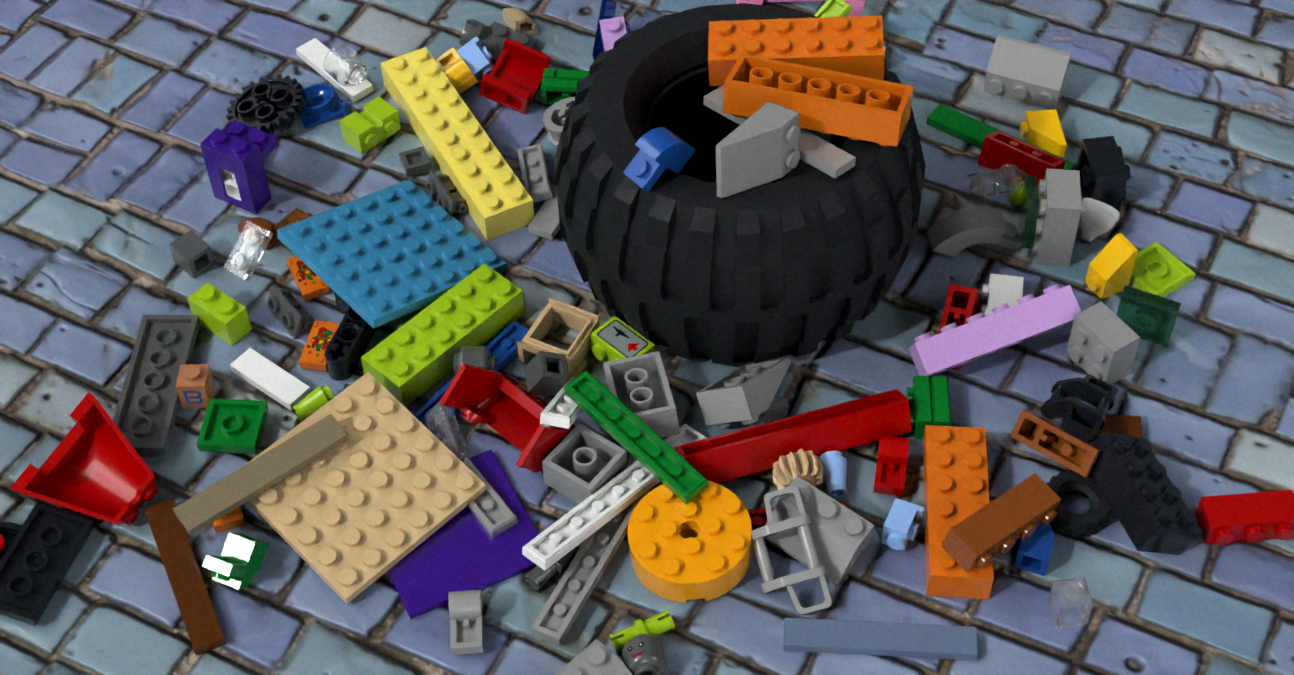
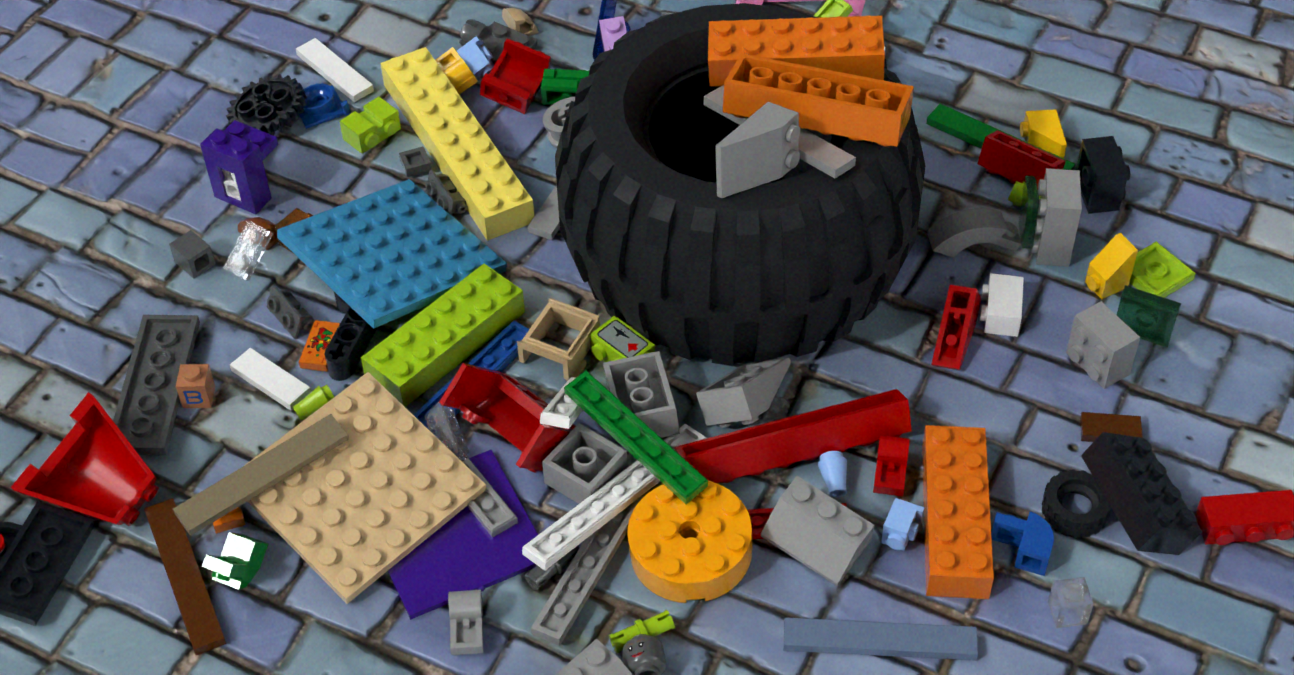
(220, 313): lime brick -> none
(232, 426): green plate -> none
(306, 280): orange tile -> none
(346, 68): clear helmet -> none
(476, 356): dark grey head -> none
(534, 172): light grey tile -> none
(546, 373): dark grey brick -> none
(658, 150): blue brick -> none
(799, 464): tan gear -> none
(815, 569): light grey bar -> none
(929, 403): green brick -> none
(994, 332): lavender brick -> none
(1001, 523): dark orange brick -> none
(1007, 178): clear hinge -> none
(1027, 72): light grey slope -> none
(1049, 439): dark orange slope -> none
(1077, 416): black bar -> none
(1096, 218): white helmet -> none

